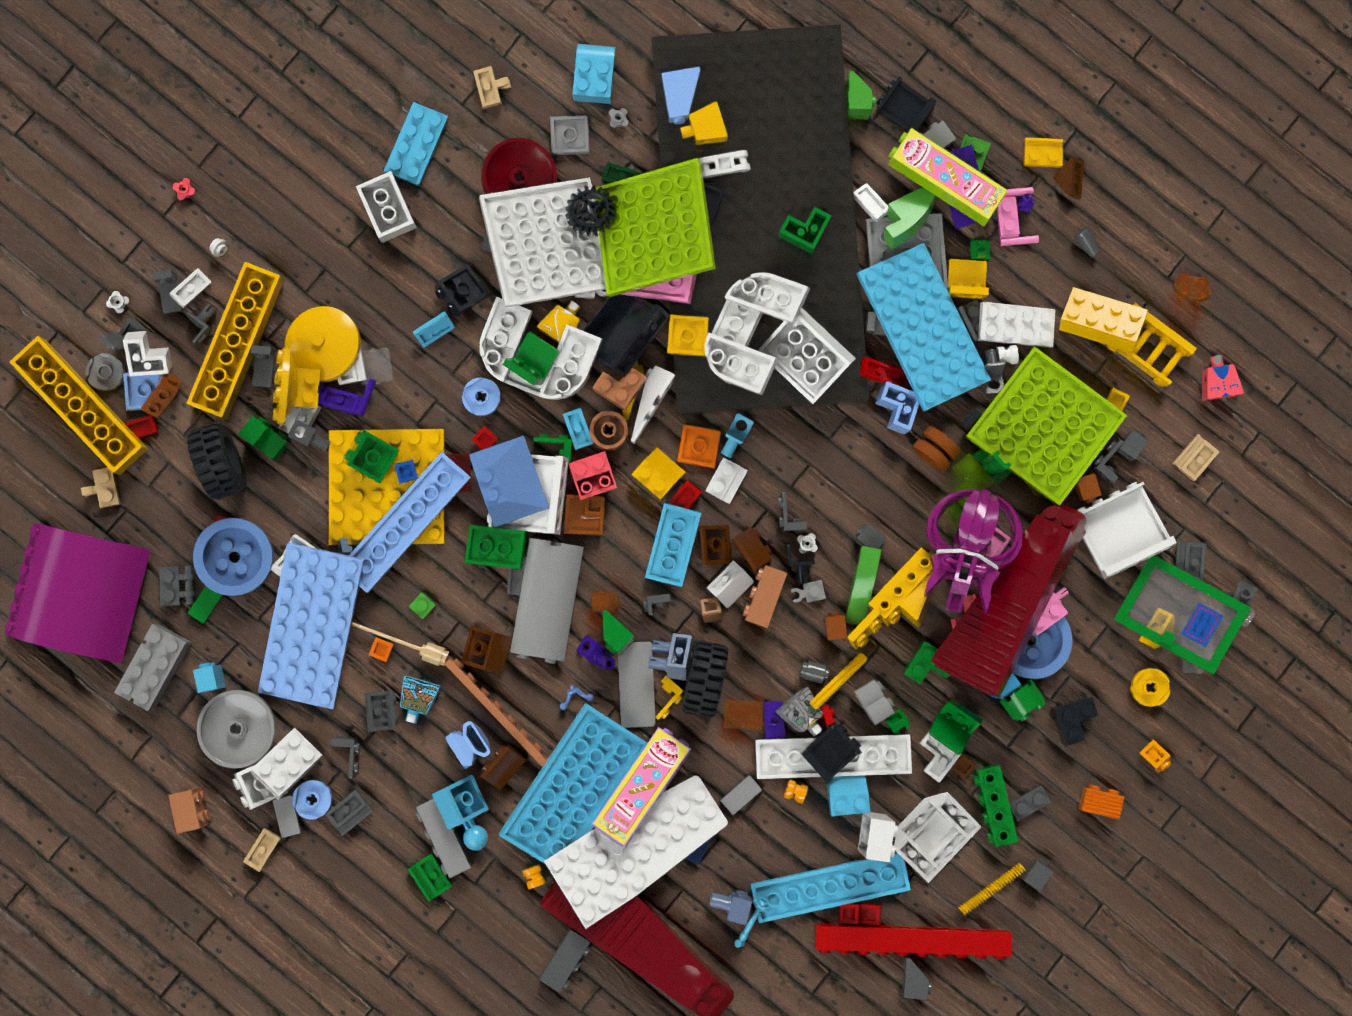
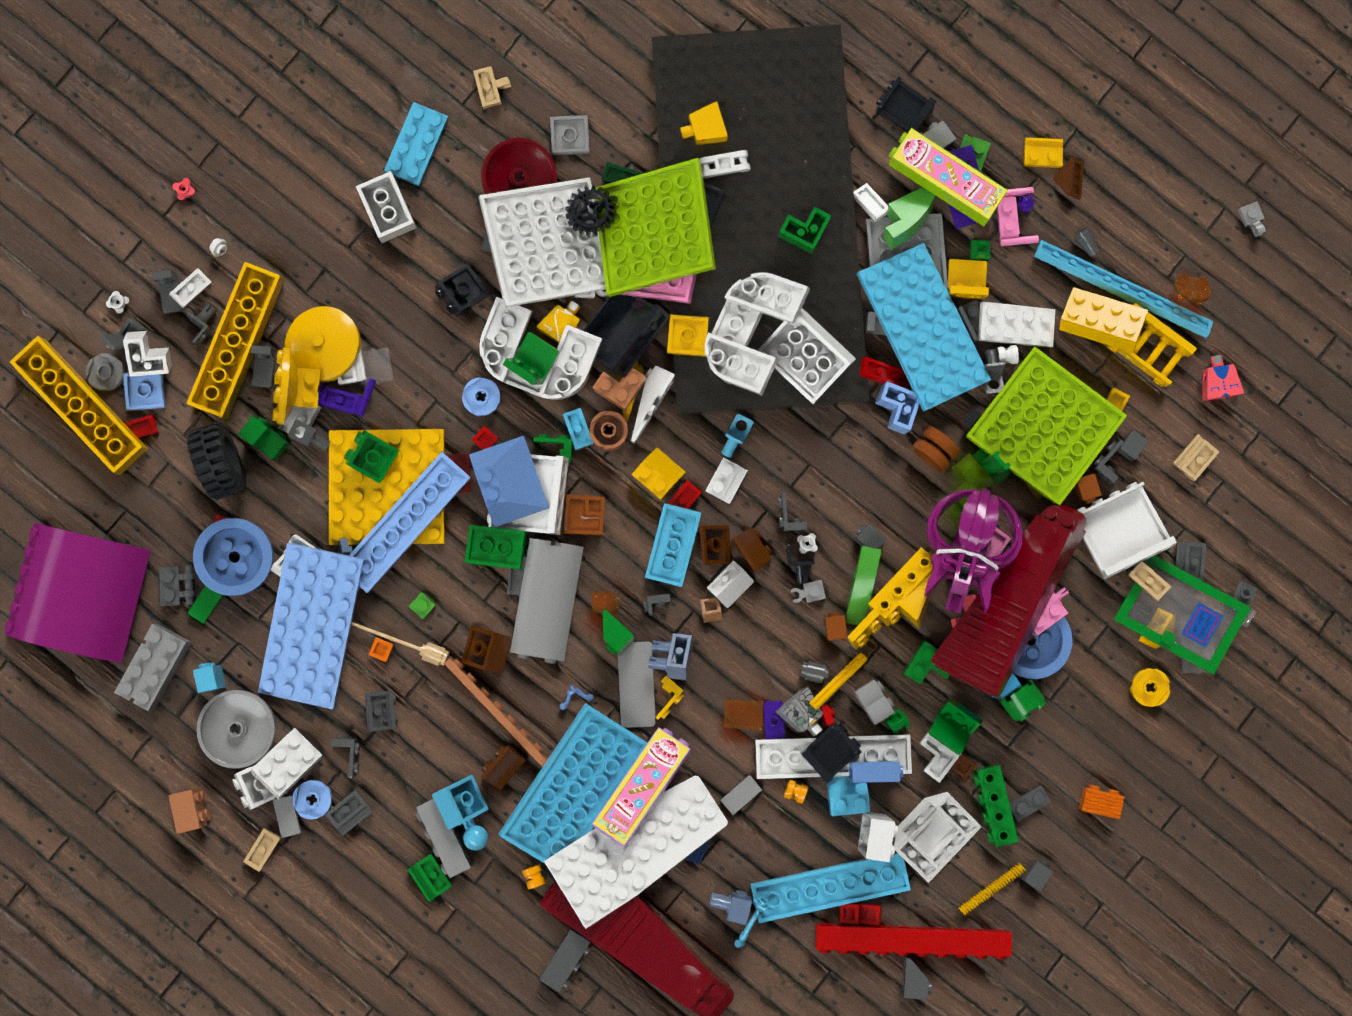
(104, 487): tan plate -> none
(161, 395): dark orange bracket -> none
(406, 471): blue plate -> none
(418, 697): torso -> none
(433, 329): medium azure plate -> none
(469, 744): light blue piece -> none
(592, 475): coral slope -> none
(594, 73): medium azure brick -> none
(596, 653): dark purple bracket -> none
(622, 121): light grey plate -> none
(679, 92): light blue slope -> none
(699, 446): orange tile -> none
(705, 679): black tyre -> none
(764, 596): nougat brick -> none
(858, 98): bright green slope -> none
(875, 771): none -> medium blue window
(1068, 718): black brick -> none
(1123, 288): none -> medium azure plate
(1149, 581): none -> tan plate
(1156, 756): light orange bracket -> none
(1252, 215): none -> light grey plate

